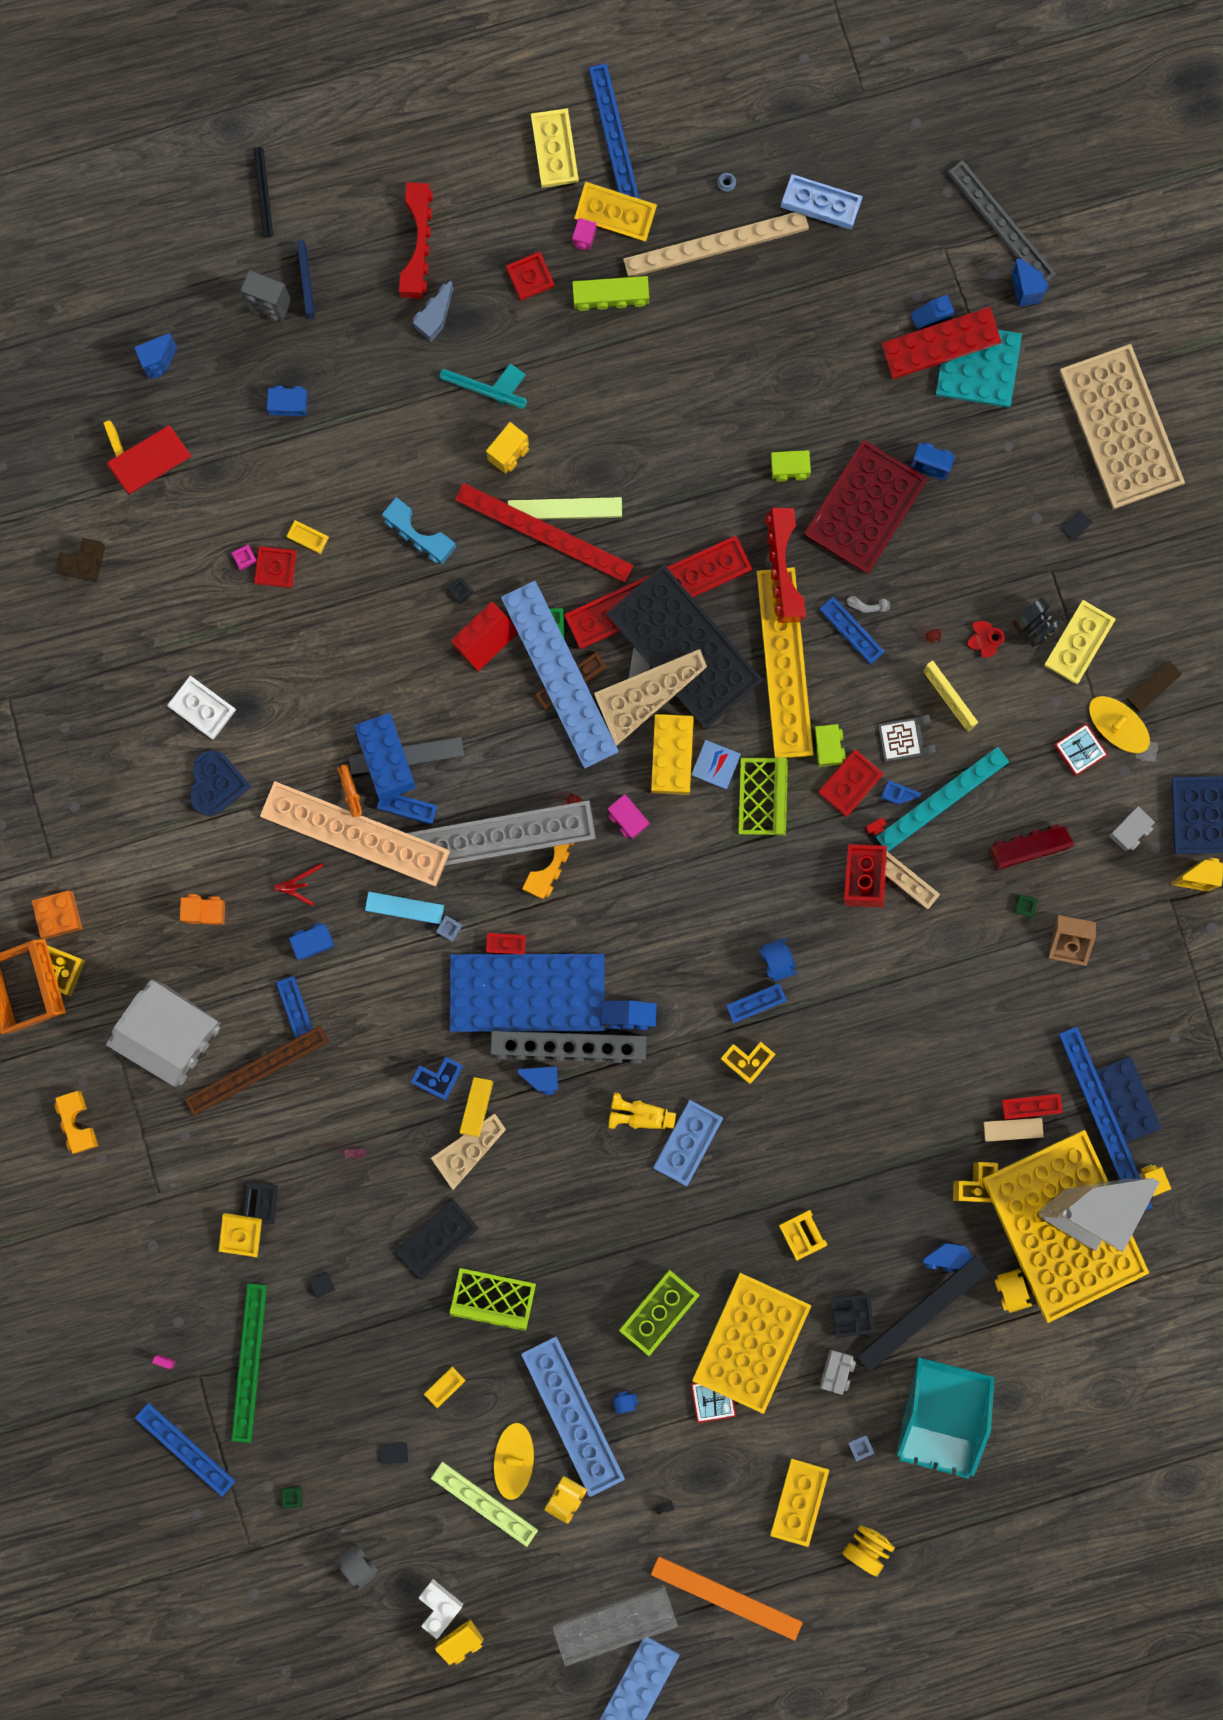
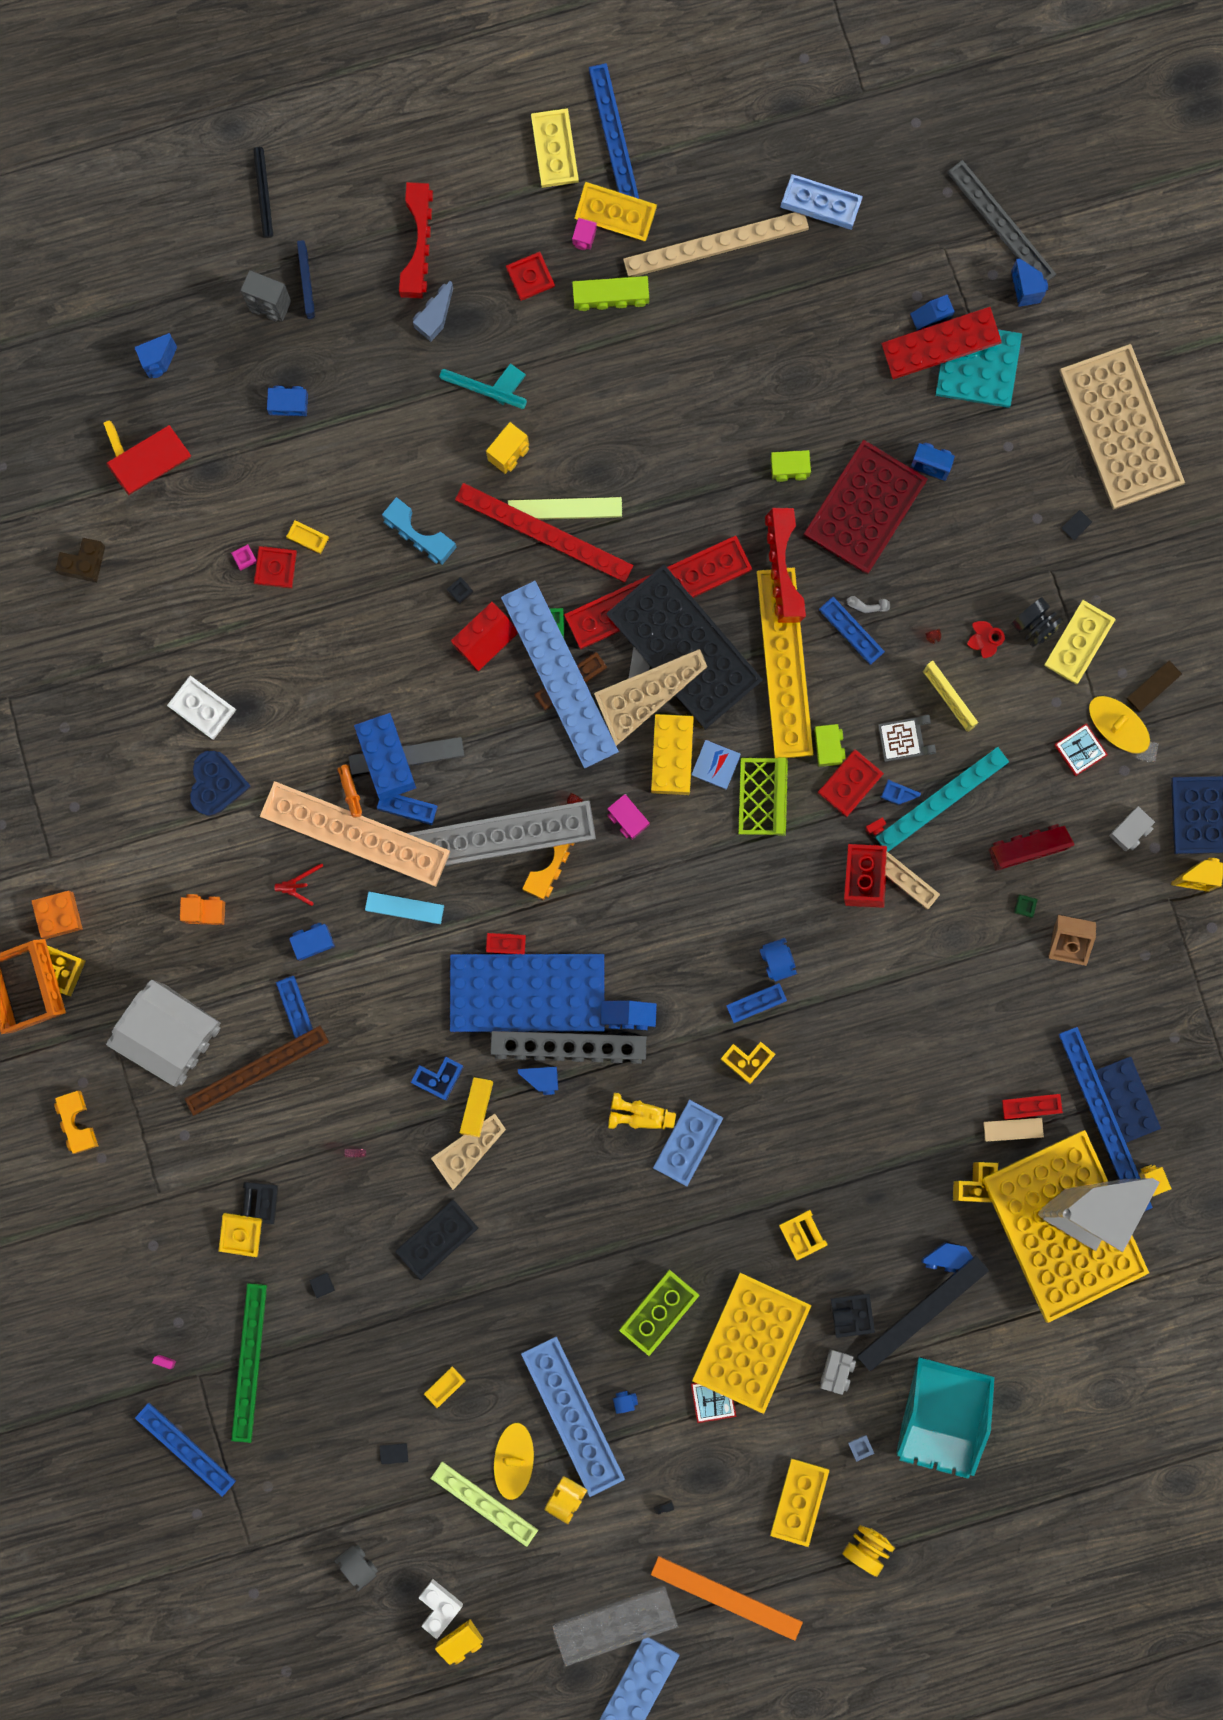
(291, 1497): dark green tile -> none
(449, 928): sand blue plate -> none
(489, 1316): lime fence -> none
(729, 177): sand blue plate -> none
(1013, 1290): yellow brick -> none

